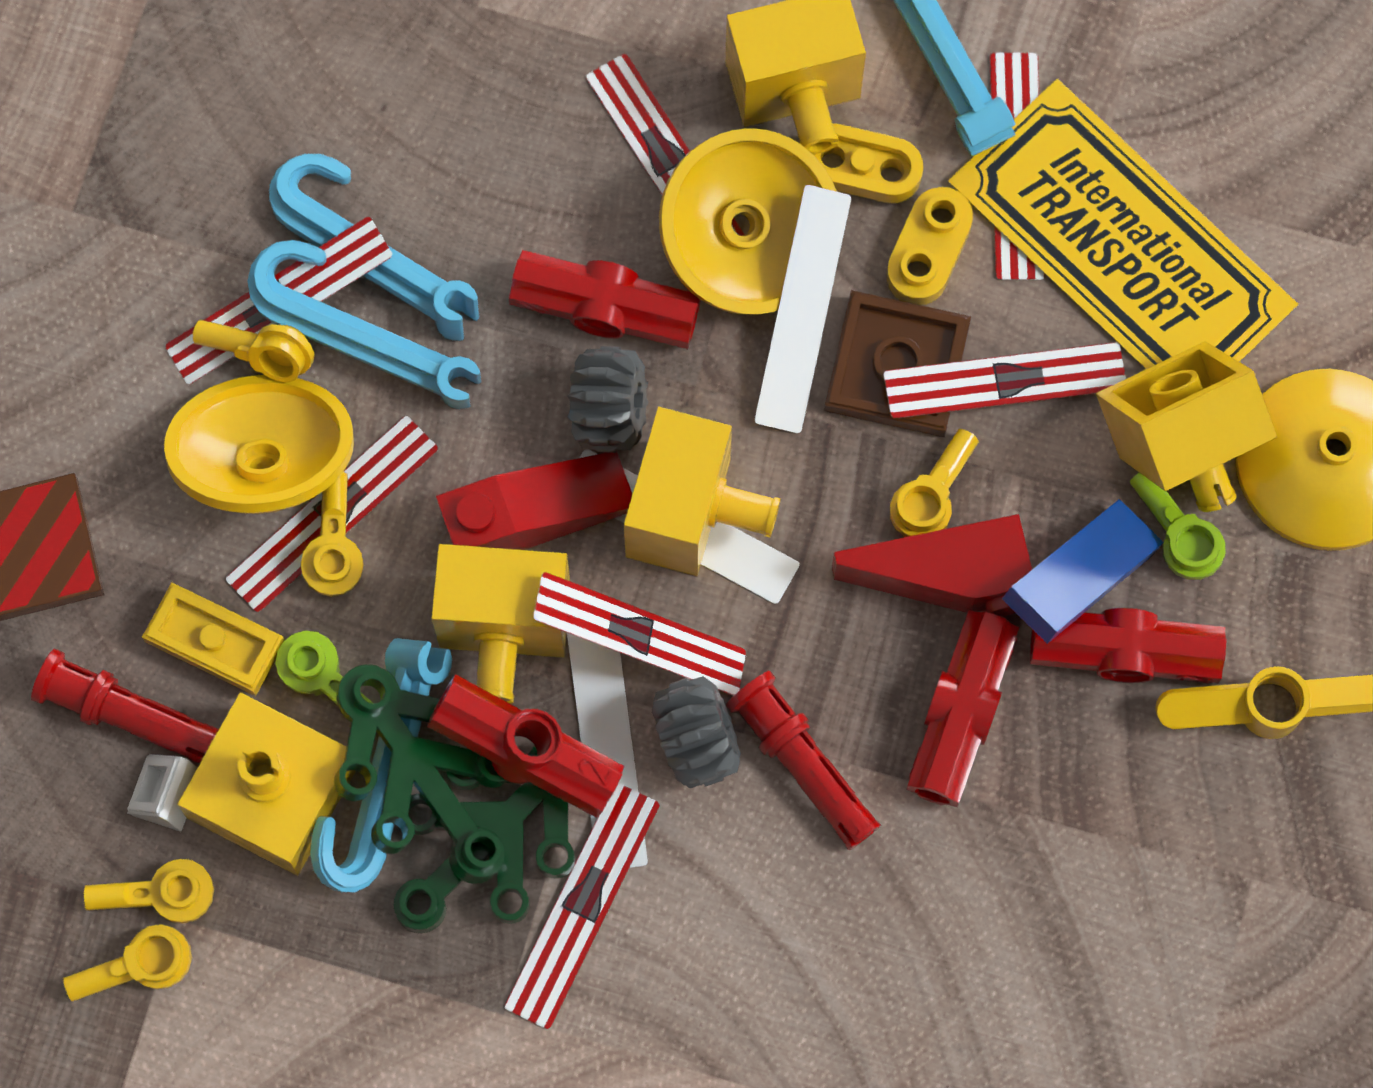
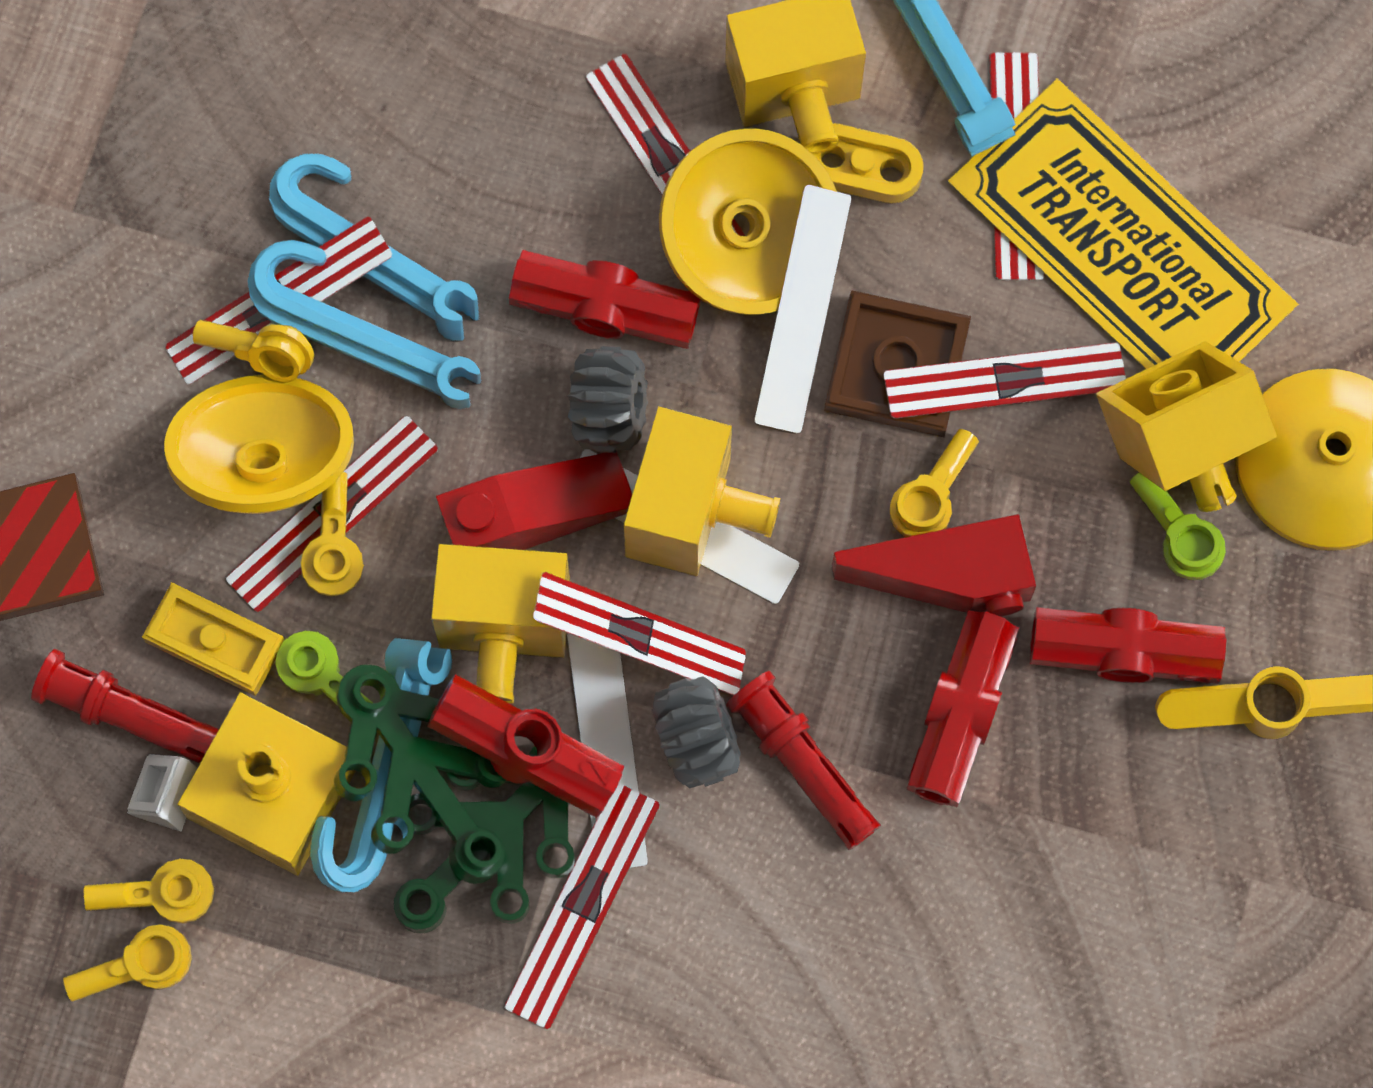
(930, 243): yellow plate -> none
(1082, 571): blue tile -> none

